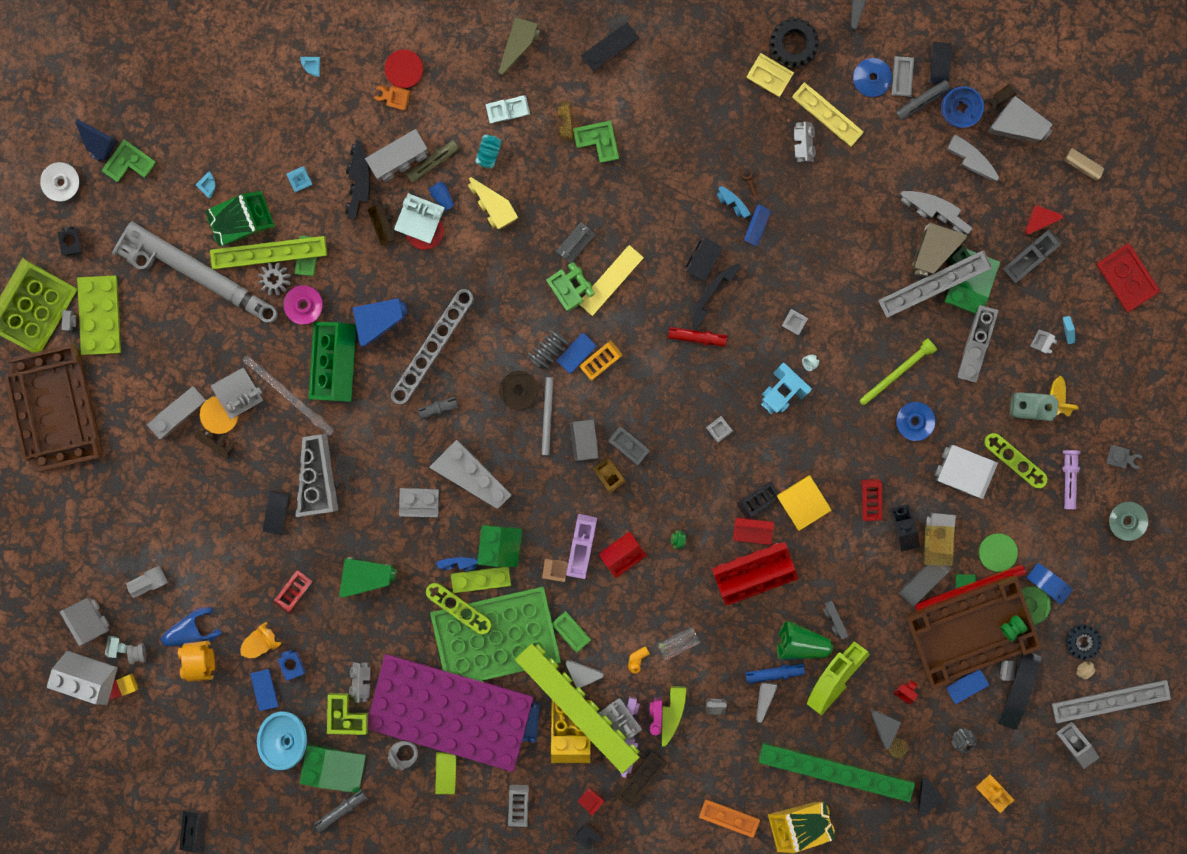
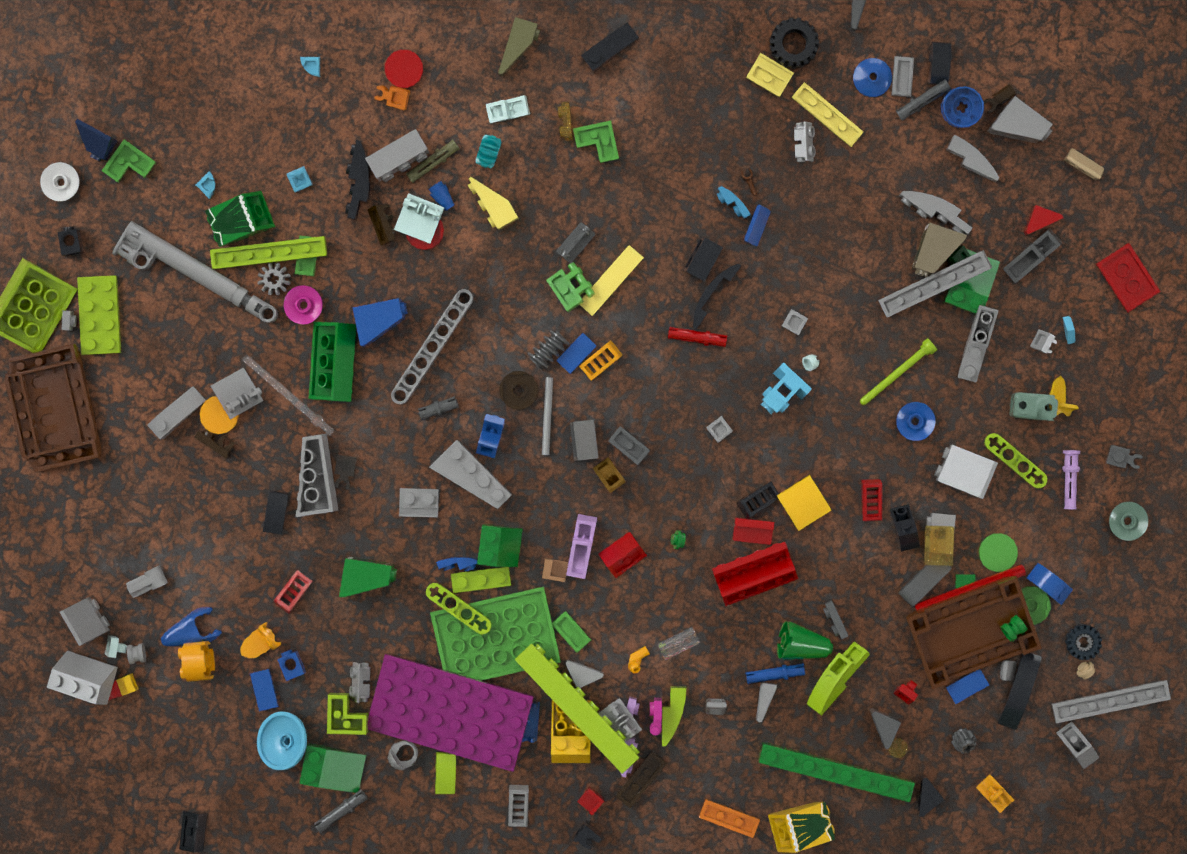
(490, 435): none -> blue brick

